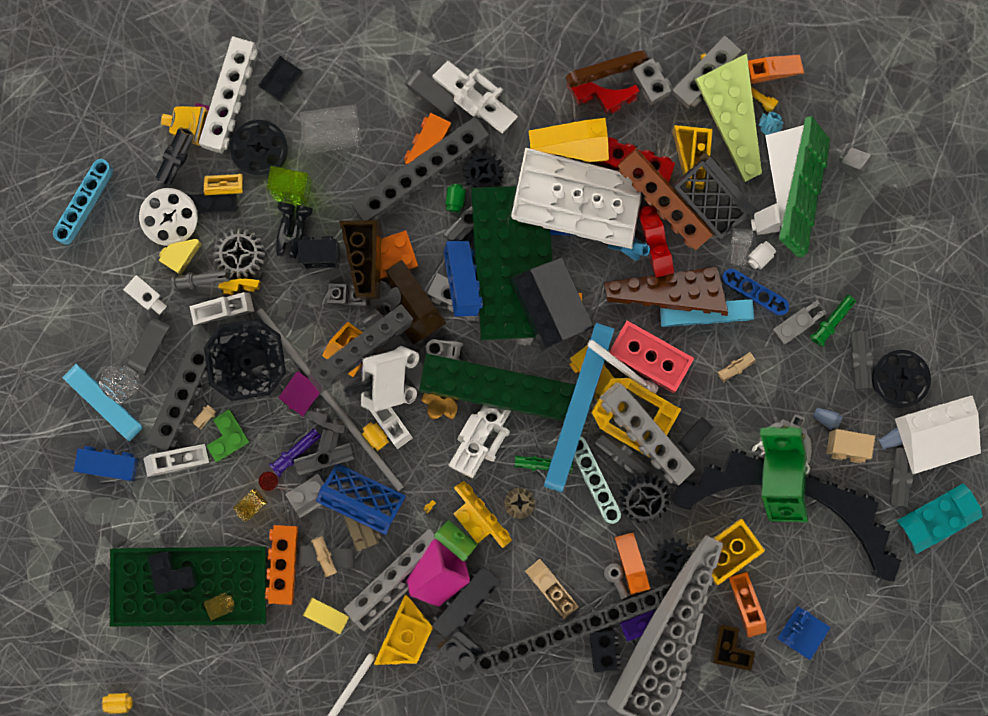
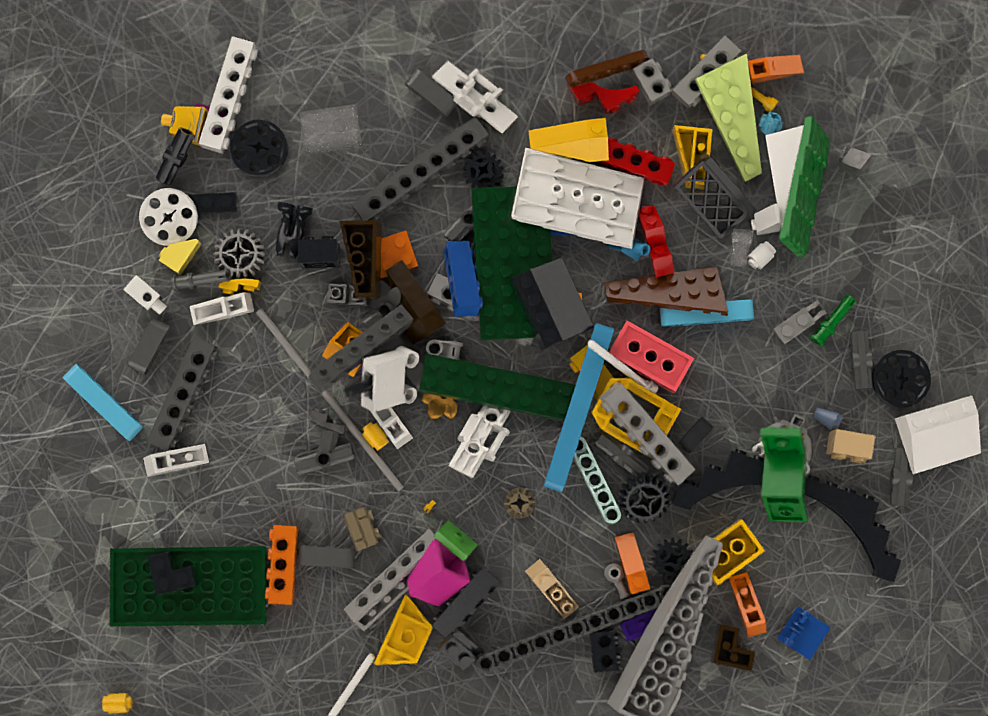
(83, 192): medium azure beam -> none
(106, 463): blue brick -> none
(116, 392): clear plate -> none
(207, 413): tan pin -> none
(219, 606): clear yellow bracket -> none
(221, 186): yellow tile -> none
(227, 355): black rock -> none
(231, 439): bright green plate -> none
(250, 505): clear yellow bracket -> none
(268, 481): clear red tile -> none
(280, 79): black plate -> none
(287, 458): dark purple pin -> none
(289, 184): clear neon green piece -> none
(299, 394): magenta piece -> none
(304, 496): light grey plate -> none
(324, 556): tan pin -> none
(326, 616): light yellow slope -> none
(356, 508): blue fence -> none
(433, 132): orange slope -> none
(455, 198): green brick -> none
(477, 518): yellow bracket -> none
(534, 463): green pin -> none
(691, 239): dark orange brick -> none
(736, 367): tan pin -> none
(756, 289): blue beam -> none
(891, 439): sand blue cone -> none
(940, 518): teal piece -> none

